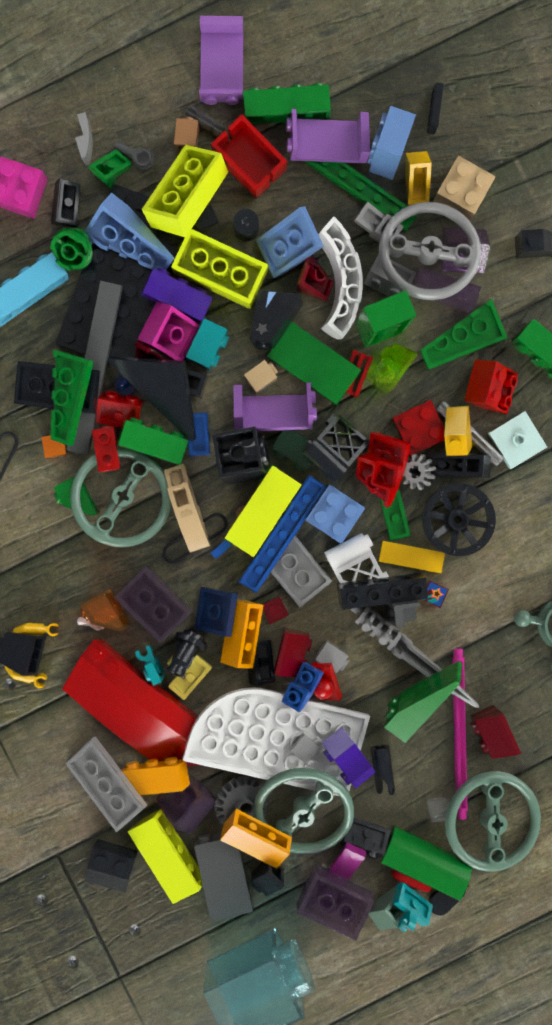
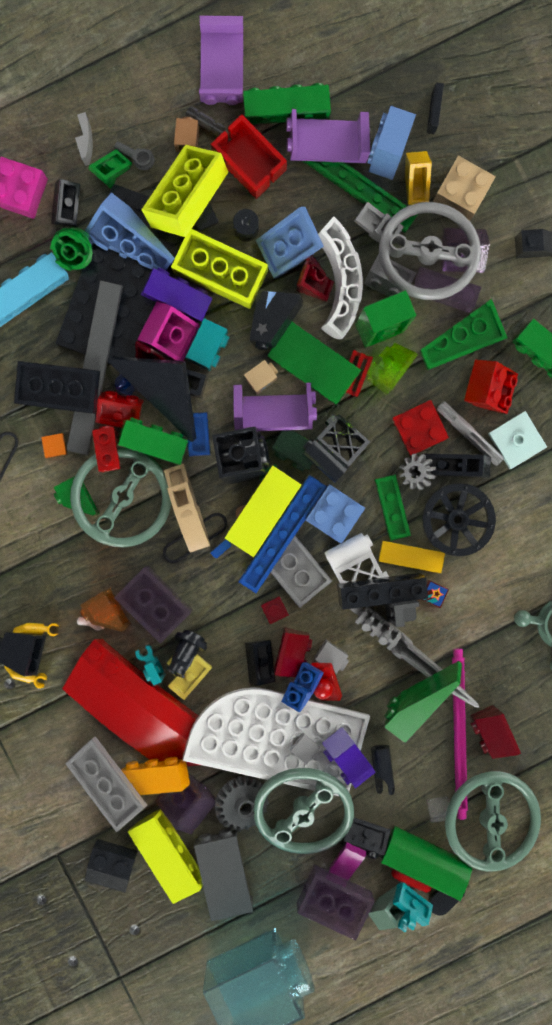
(71, 385): green wing -> none
(216, 611): dark blue plate -> none
(241, 647): light orange brick -> none
(256, 838): light orange brick -> none
(267, 879): black slope -> none
(383, 466): red slope -> none
(457, 431): yellow slope -> none

